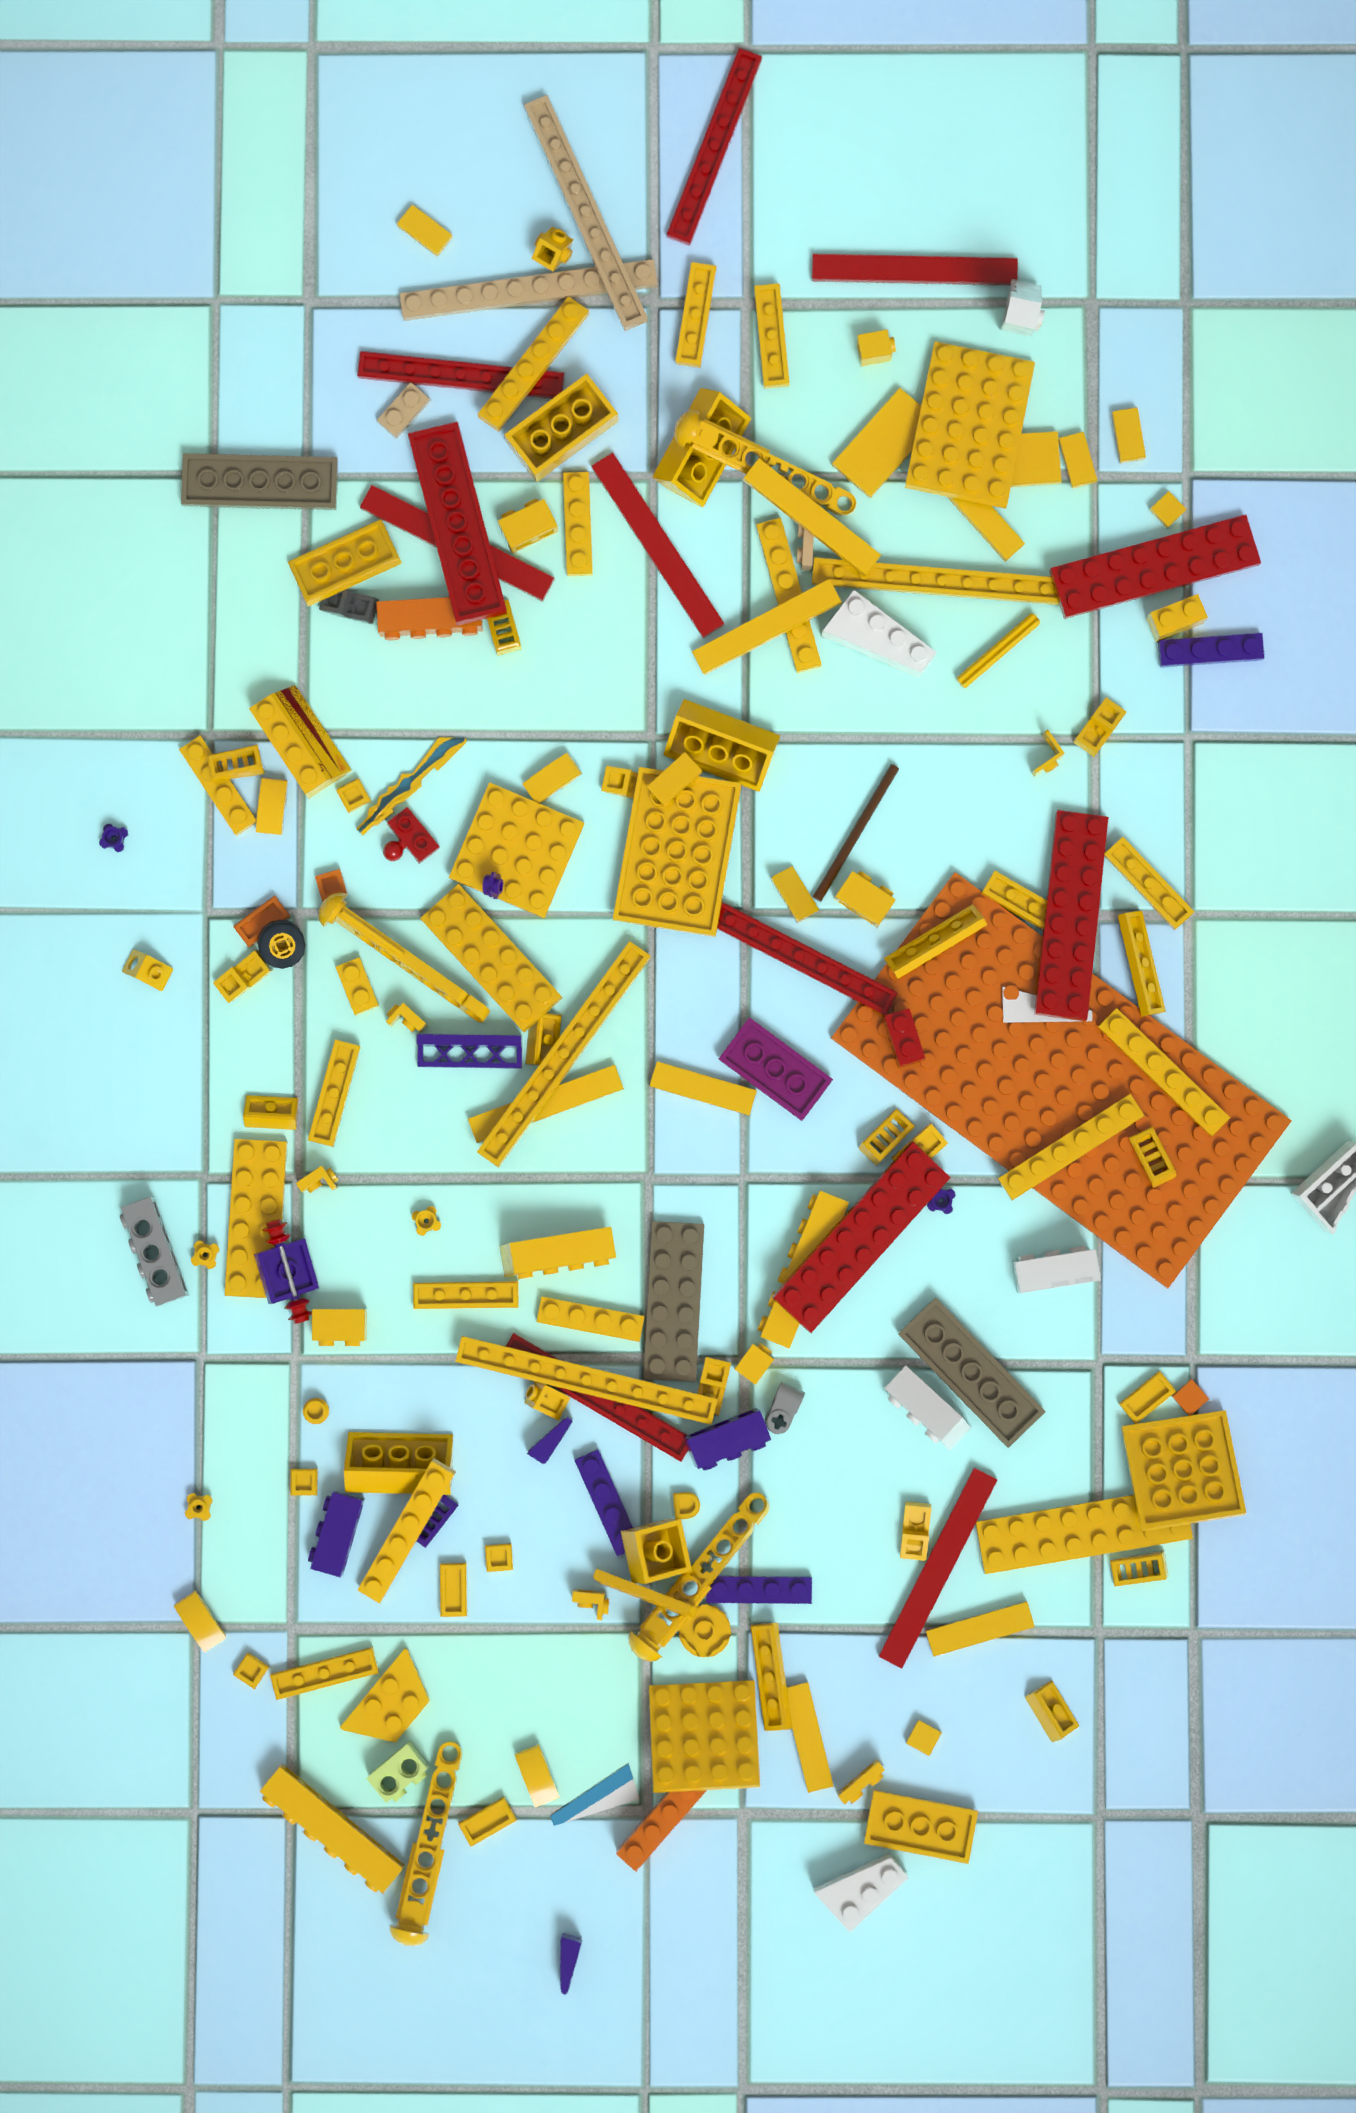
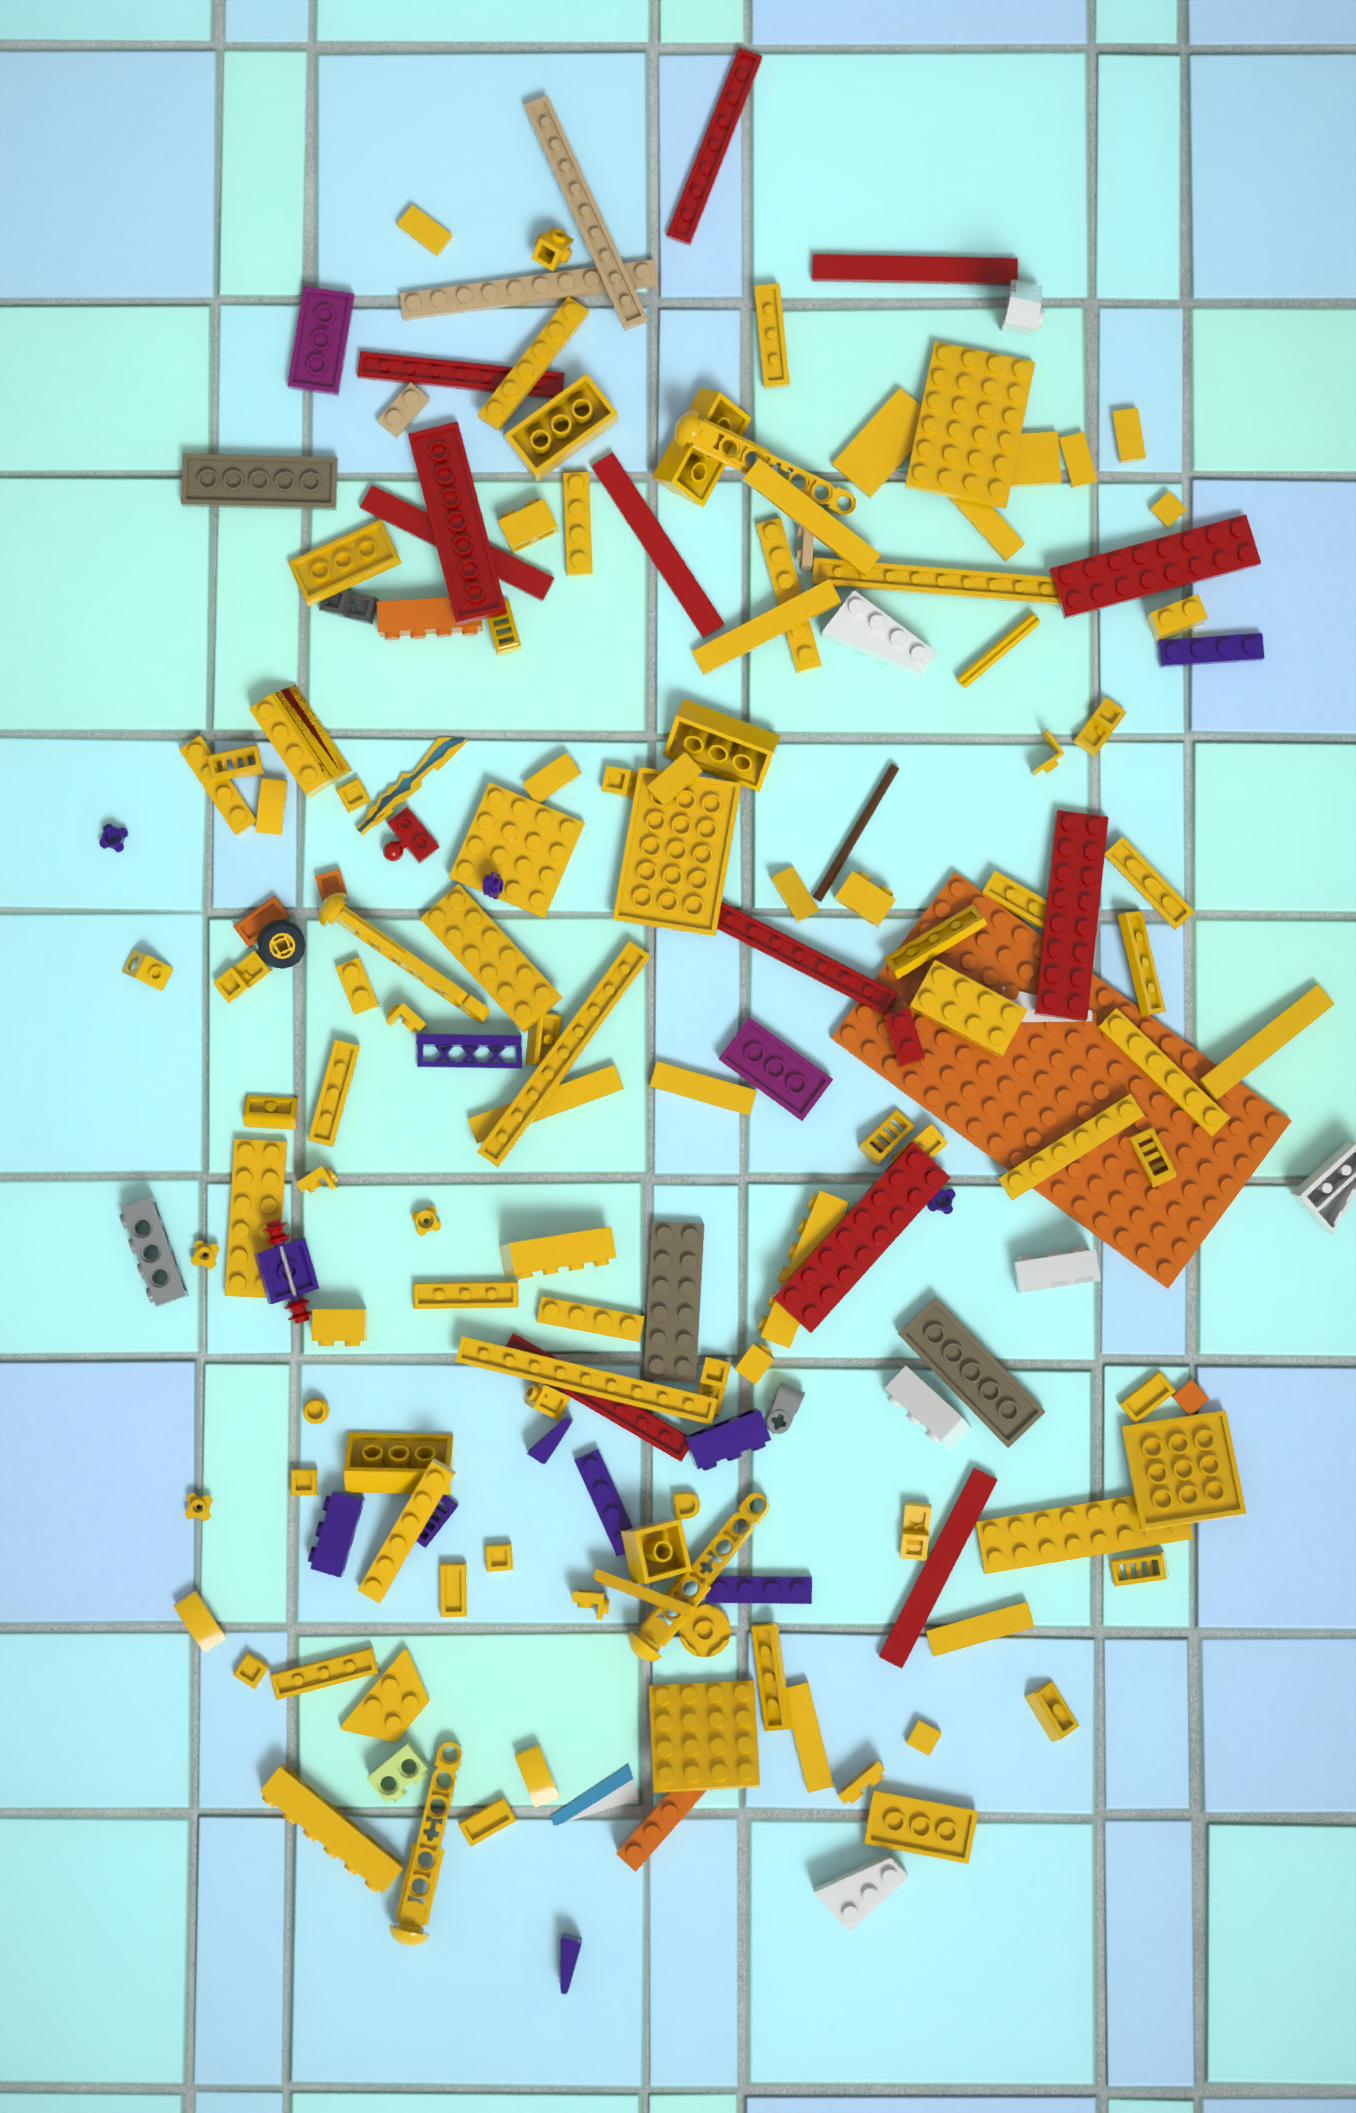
(321, 340): none -> magenta plate
(695, 315): yellow plate -> none
(875, 347): yellow brick -> none
(967, 1009): none -> yellow brick
(1266, 1042): none -> yellow tile

